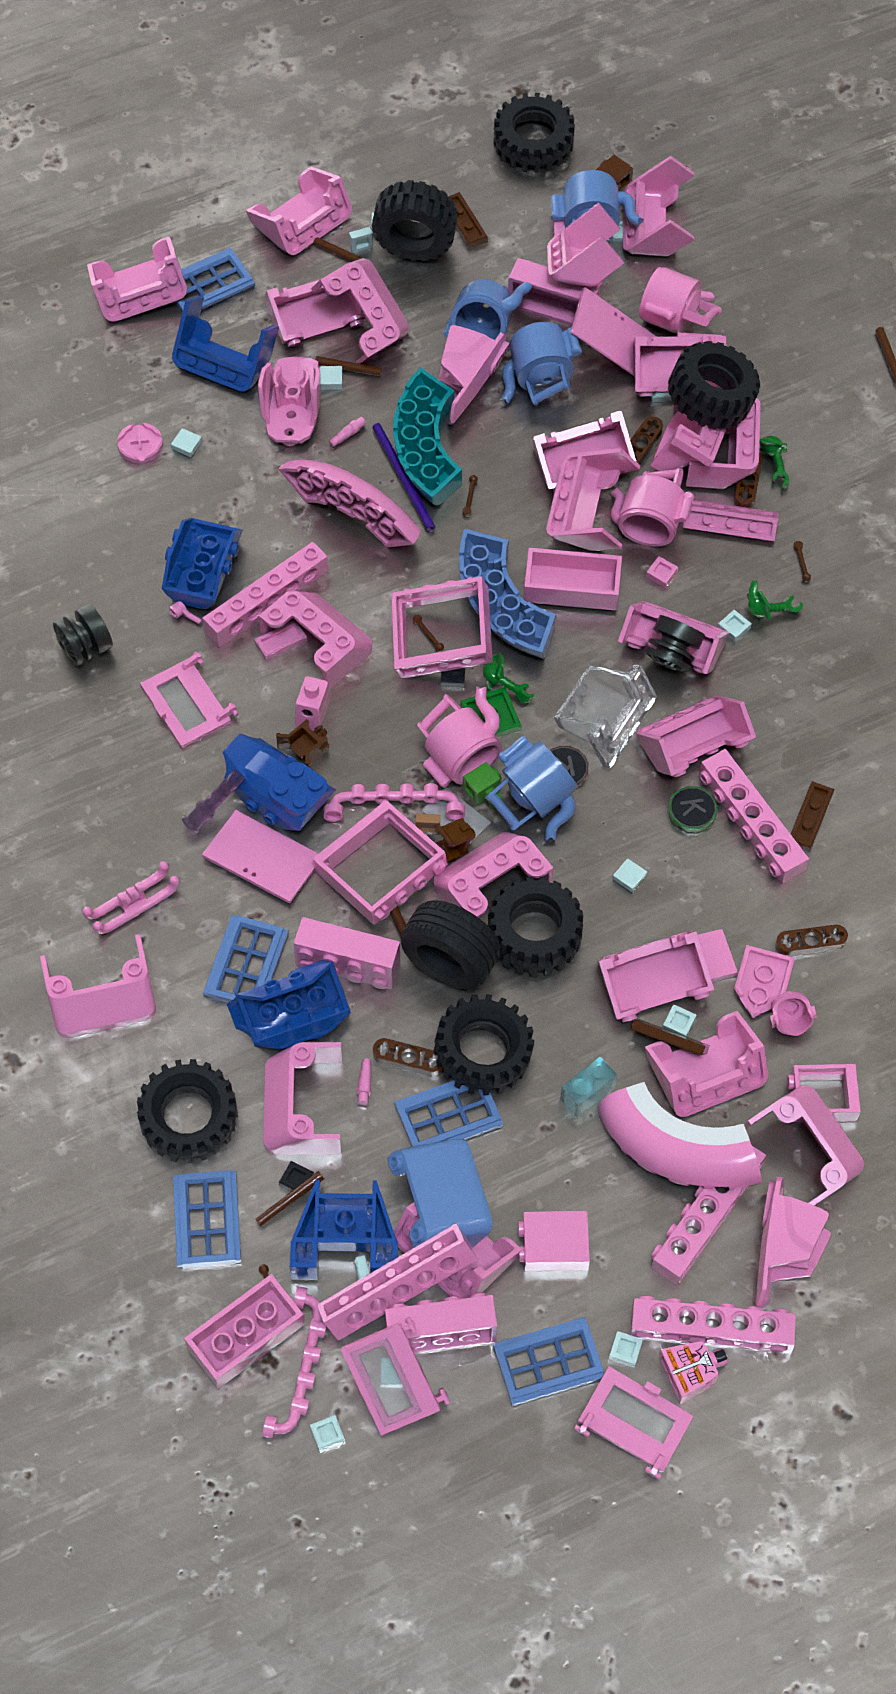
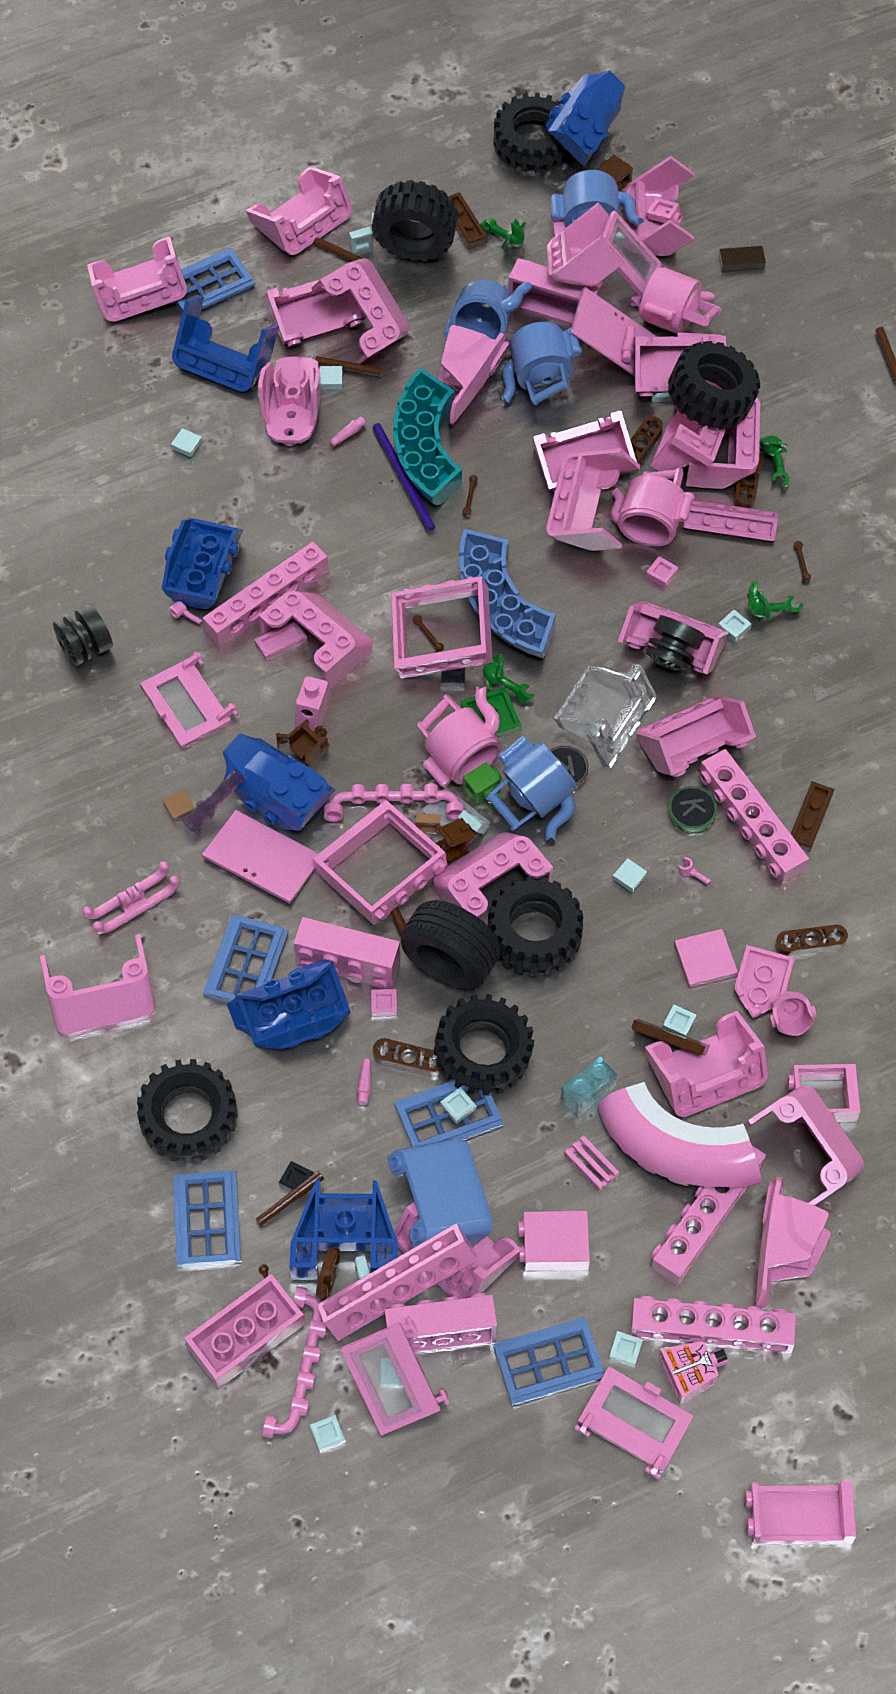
(140, 443): bright pink tile -> none
(178, 805): none -> medium nougat tile
(281, 1128): bright pink windscreen -> none
(328, 1273): none -> reddish brown tile
(353, 496): bright pink brick -> none
(383, 1002): none -> bright pink tile
(458, 1105): none -> light aqua tile
(474, 822): none -> light aqua tile
(513, 237): none -> green piece
(572, 579): bright pink piece -> none
(577, 1146): none -> bright pink tile
(586, 114): none -> blue slope
(628, 345): none -> bright pink animal
(637, 257): none -> piece
(655, 974): bright pink windscreen -> none
(665, 210): none -> bright pink bracket
(690, 871): none -> bright pink hand
(742, 258): none -> dark brown tile
(801, 1514): none -> bright pink panel

